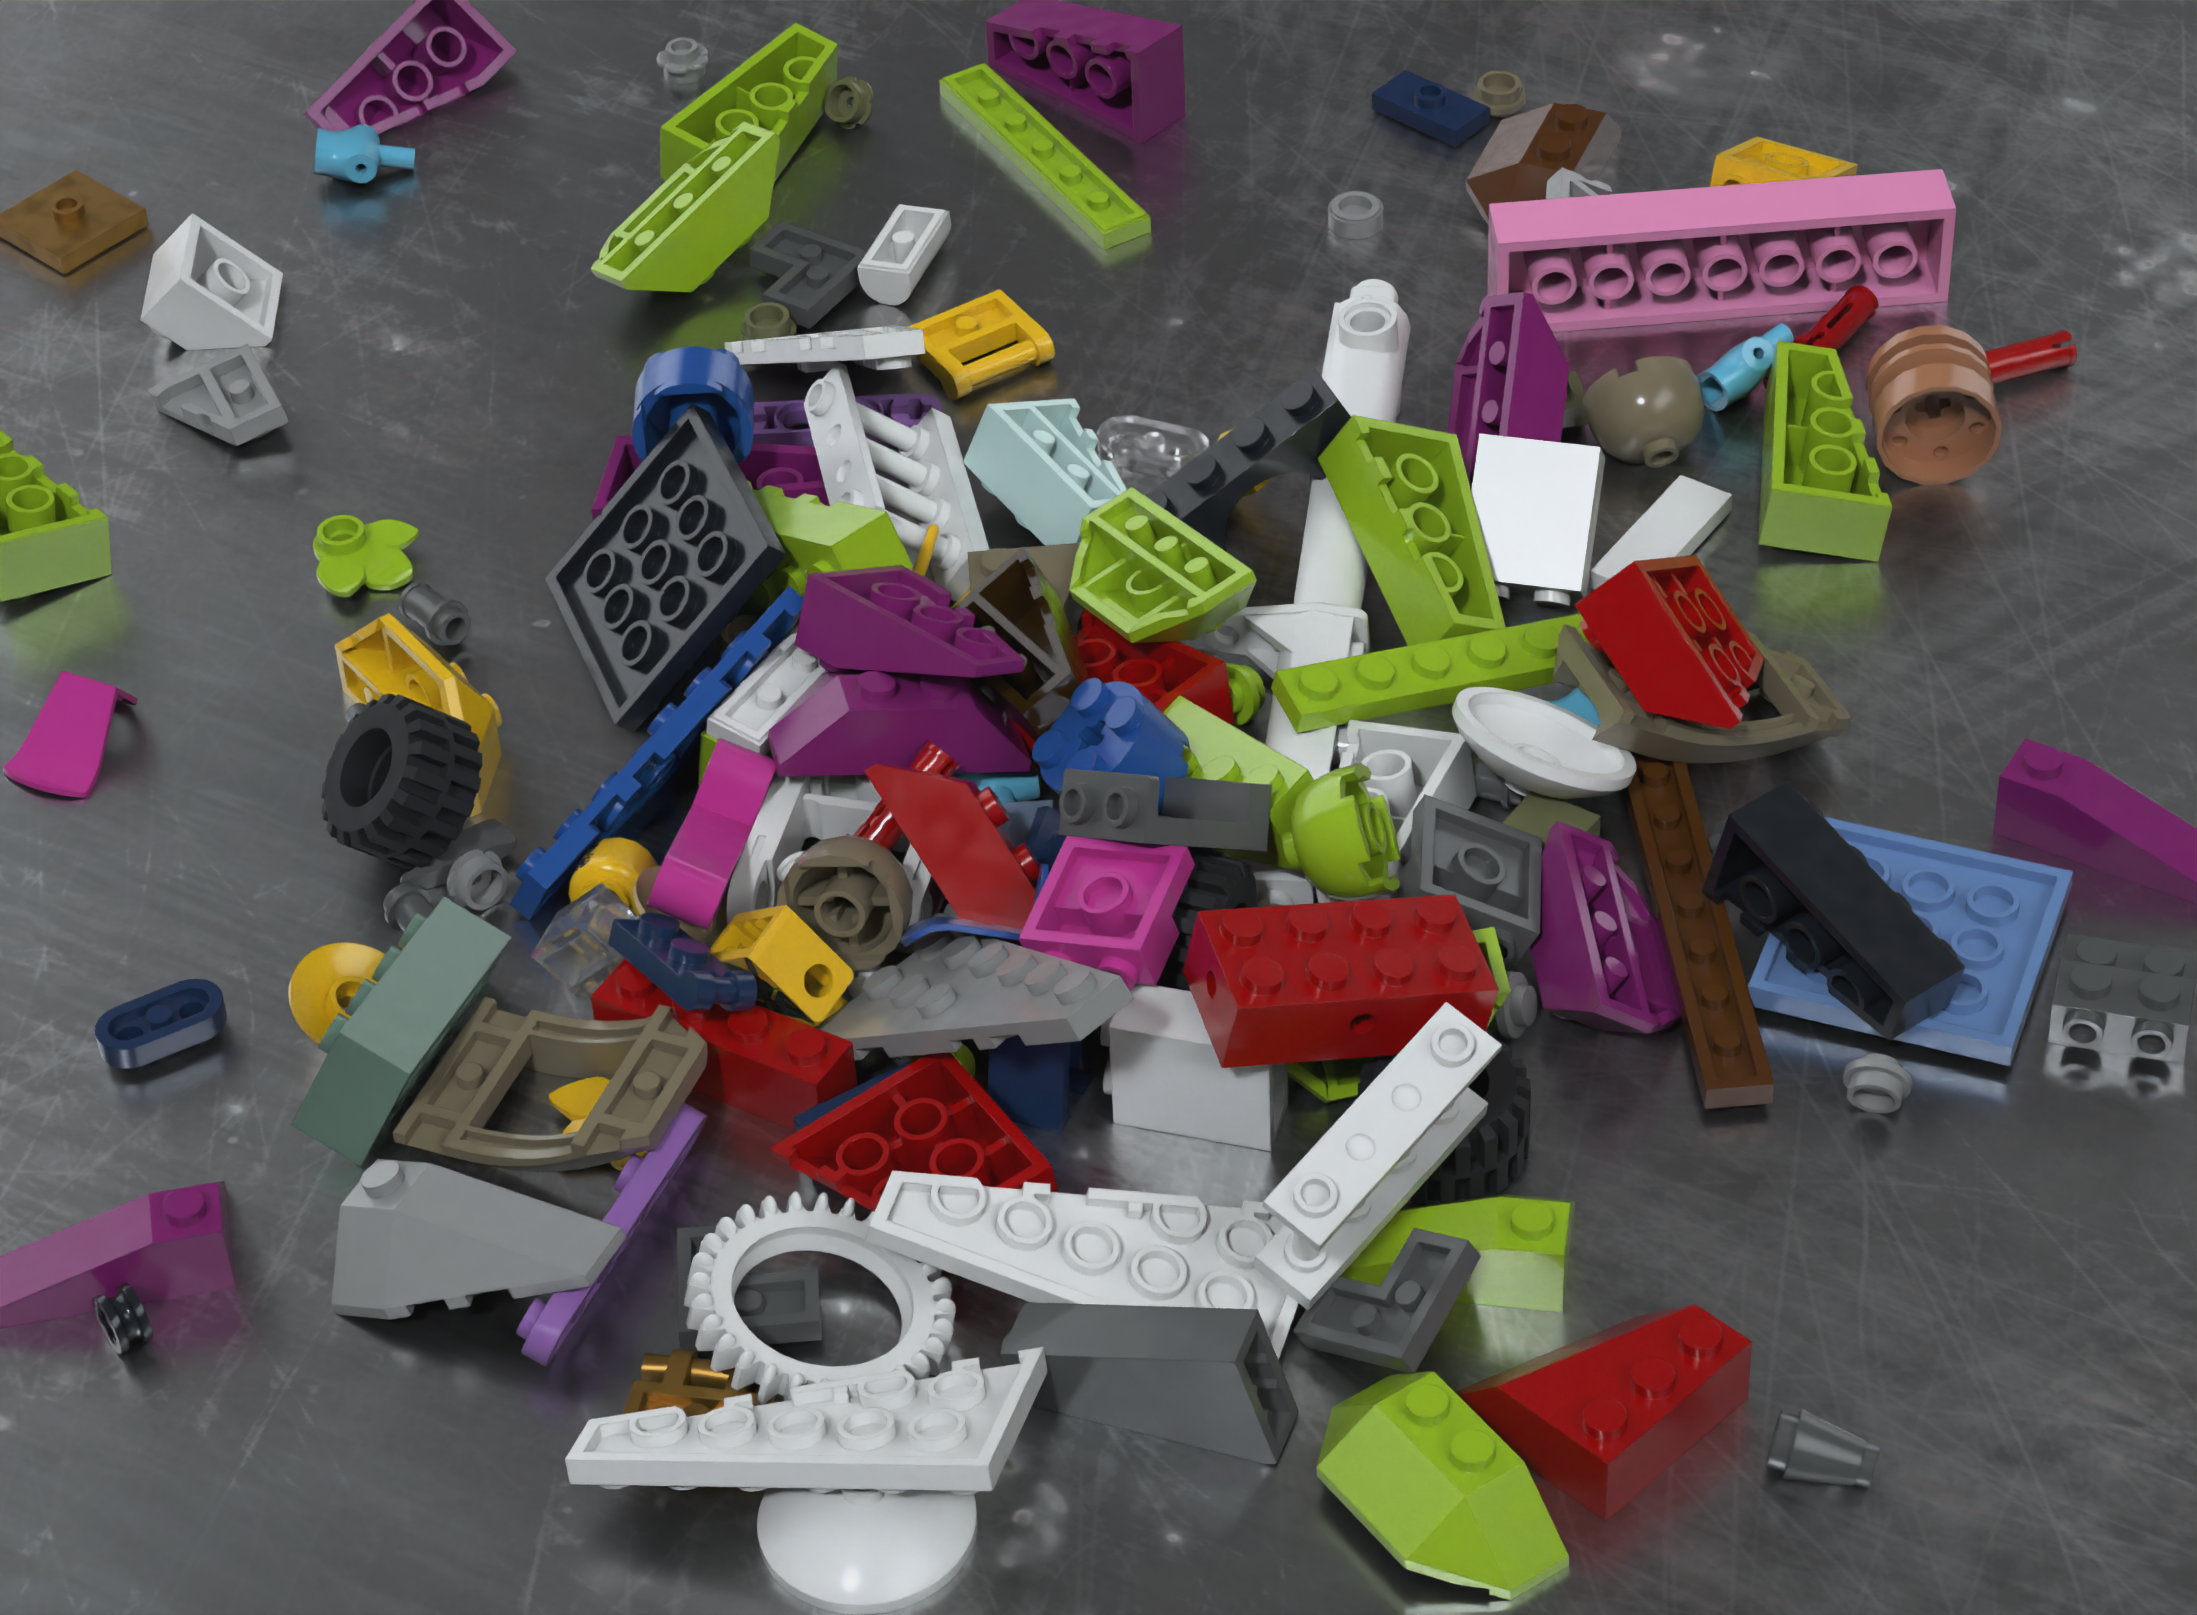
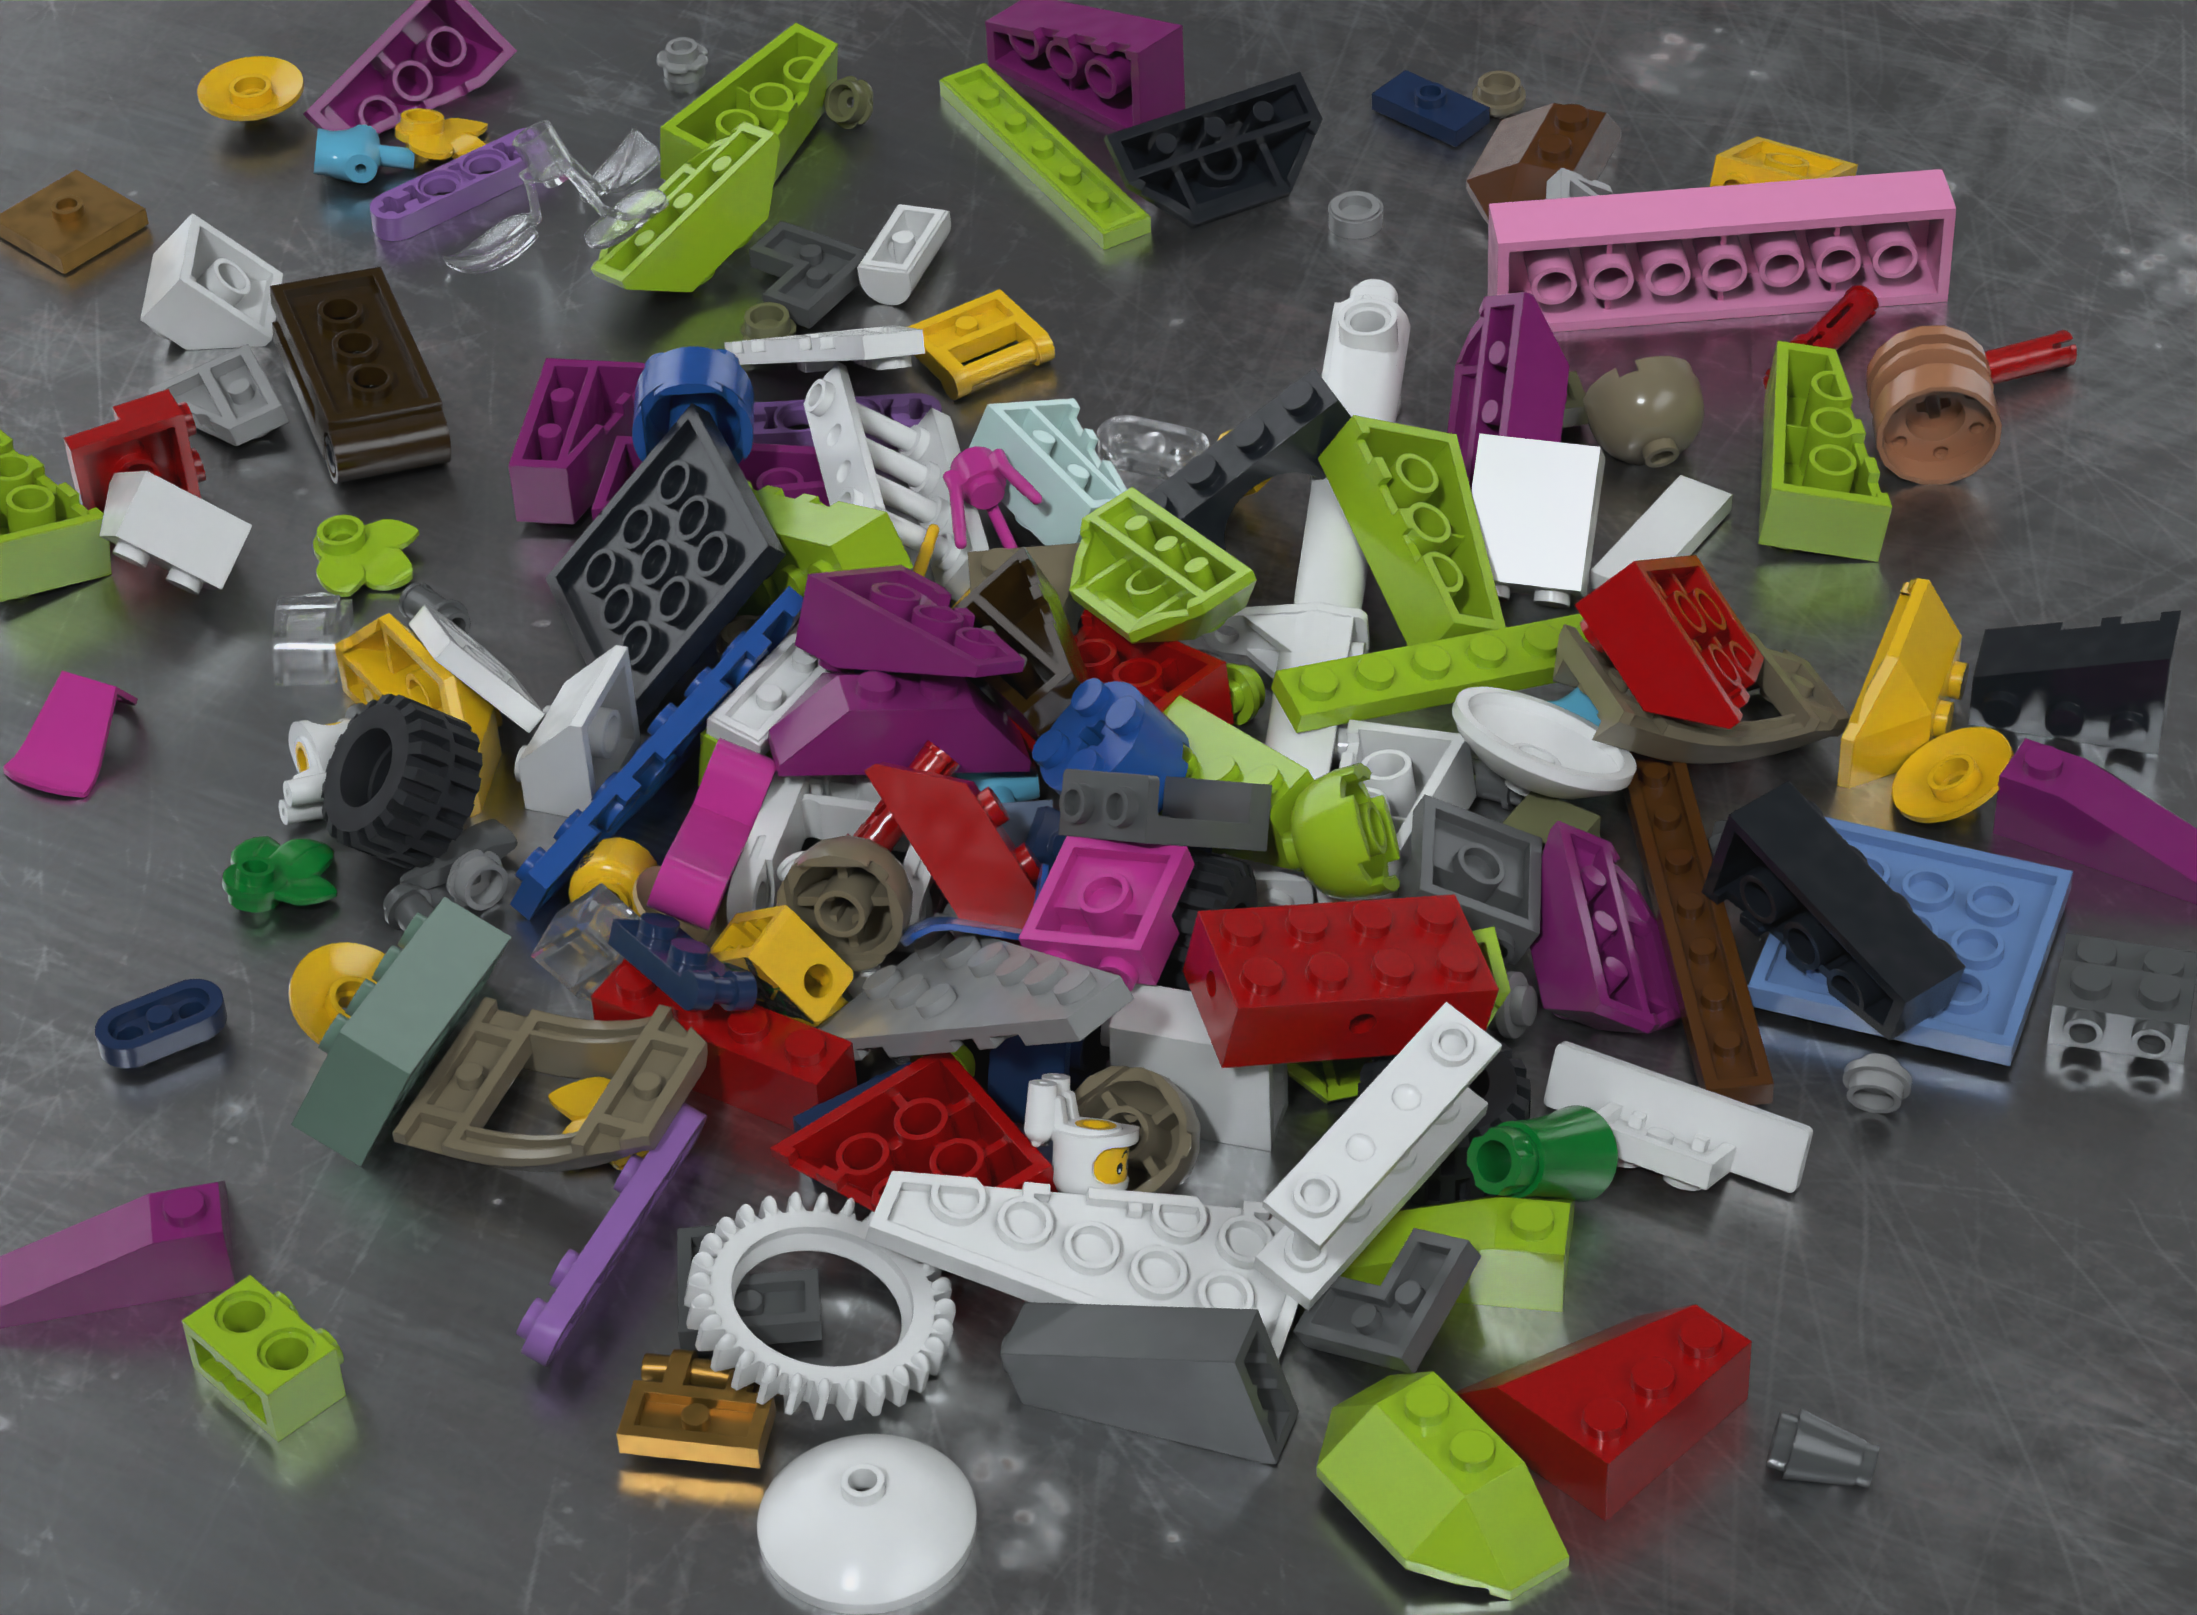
(122, 1318): black bush -> none
(145, 436): none -> red plate
(172, 530): none -> white slope
(250, 88): none -> yellow dish
(265, 1357): none -> lime brick
(270, 872): none -> green plate
(306, 636): none -> clear brick
(311, 750): none -> white piece
(359, 375): none -> dark brown hinge
(414, 209): none -> medium lavender beam
(438, 139): none -> yellow plate
(439, 1235): light grey wedge -> none
(475, 667): none -> white tile
(552, 165): none -> clear plant
(570, 437): none -> magenta wedge
(581, 737): none -> white slope
(831, 1435): white wing -> none
(980, 480): none -> dark pink plant
(1084, 1148): none -> white piece
(1162, 1112): none -> dark tan cylinder
(1220, 152): none -> black wedge
(1552, 1155): none -> green plant
(1676, 1126): none -> white bracket
(1741, 369): medium azure piece -> none
(1906, 688): none -> yellow wedge
(1951, 774): none -> yellow dish
(2078, 683): none -> black wedge

